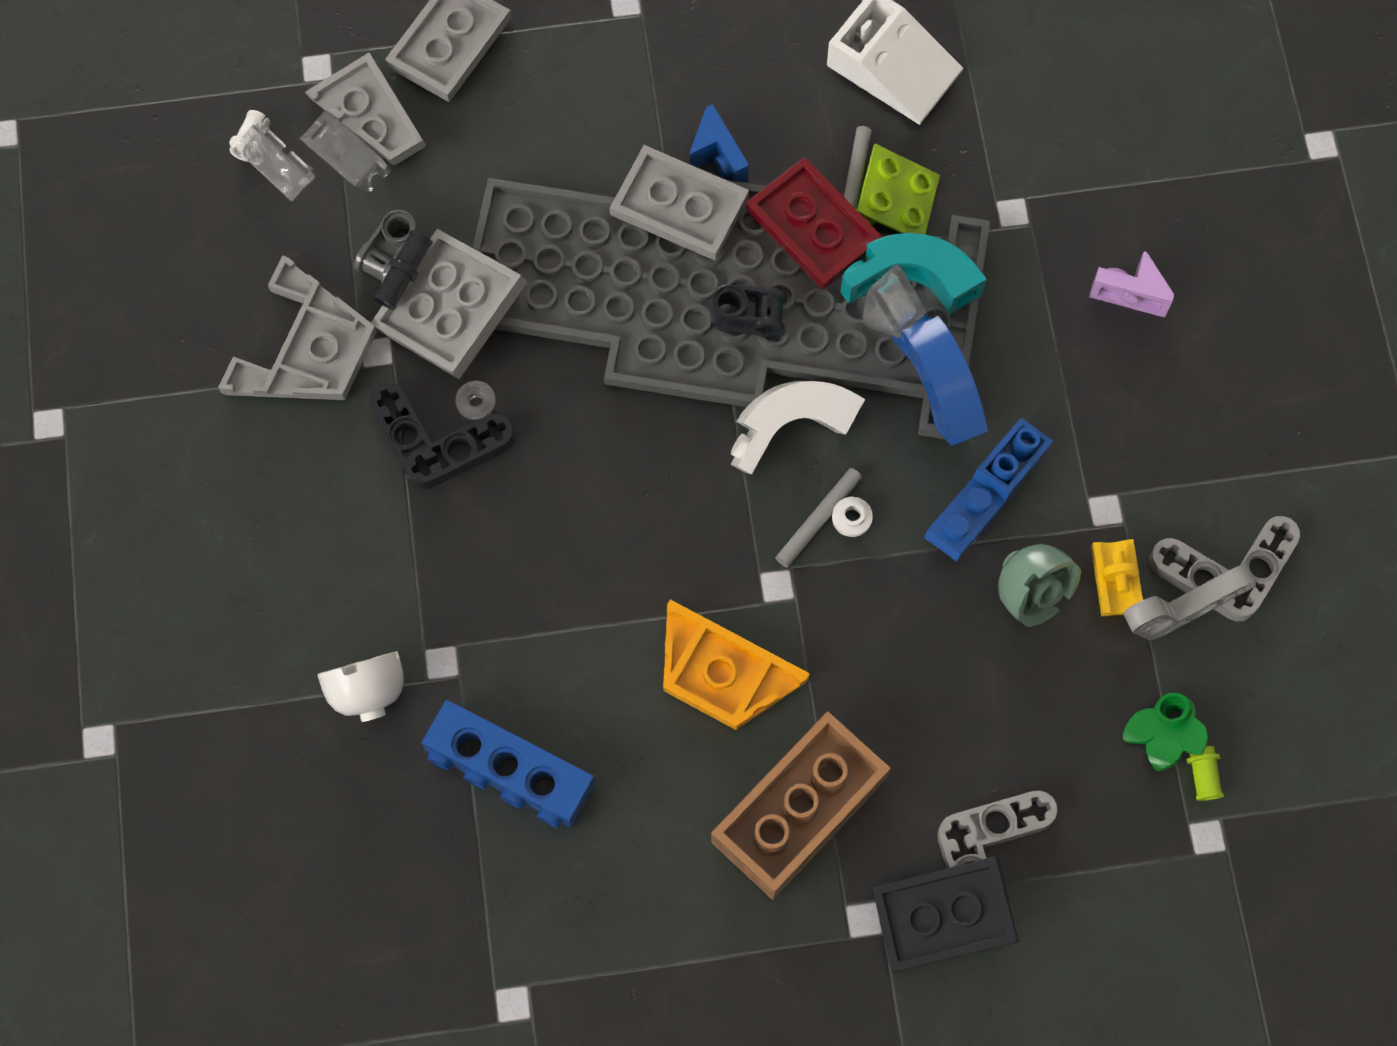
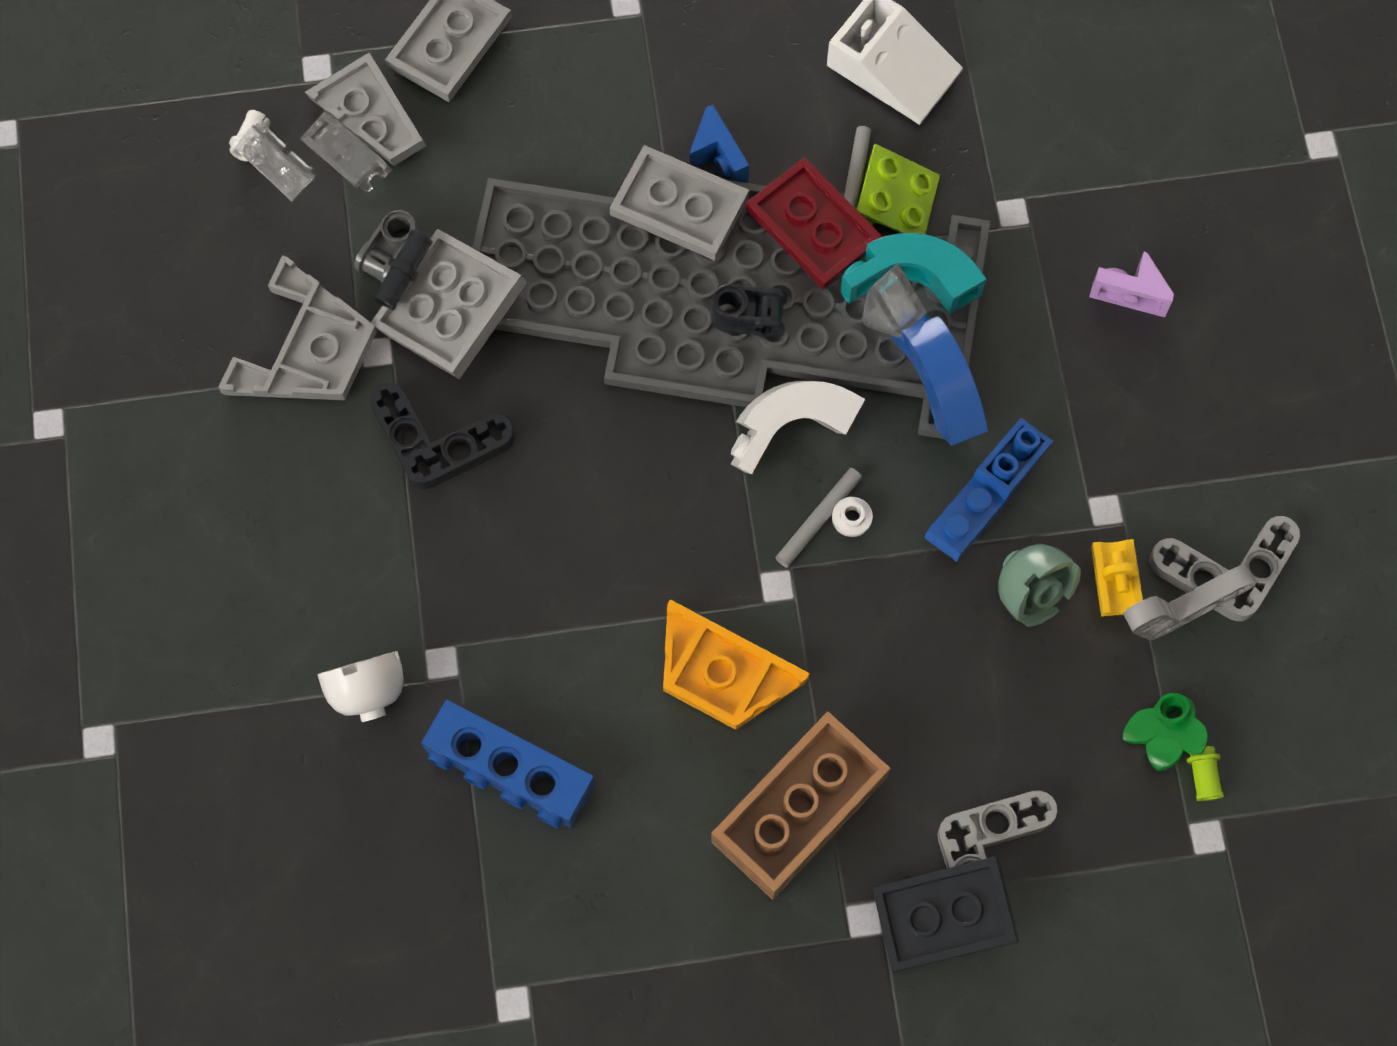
(471, 390): clear plate -> none

